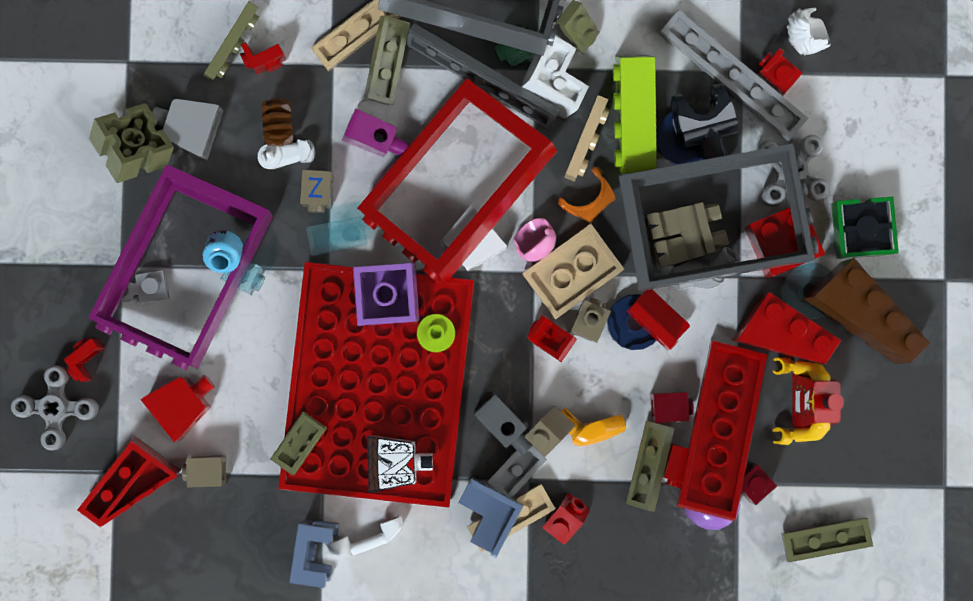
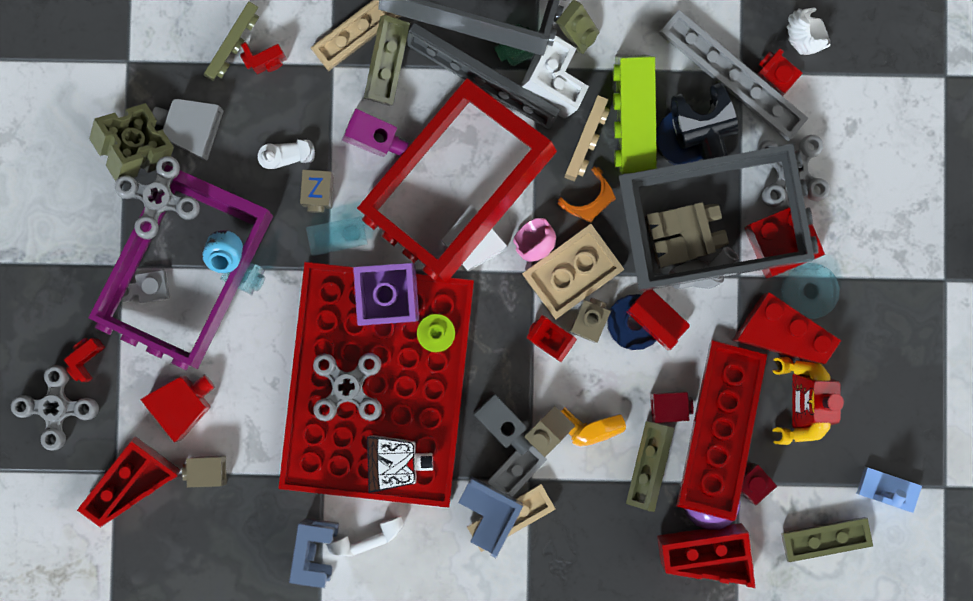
(145, 194): none -> light grey gear
(277, 122): reddish brown gear -> none
(298, 443): olive plate -> none
(339, 377): none -> light grey gear
(566, 518): red bracket -> none
(675, 465): red brick -> none
(709, 554): none -> red wedge
(864, 228): piece -> none
(867, 311): reddish brown wedge -> none
(889, 489): none -> light blue piece

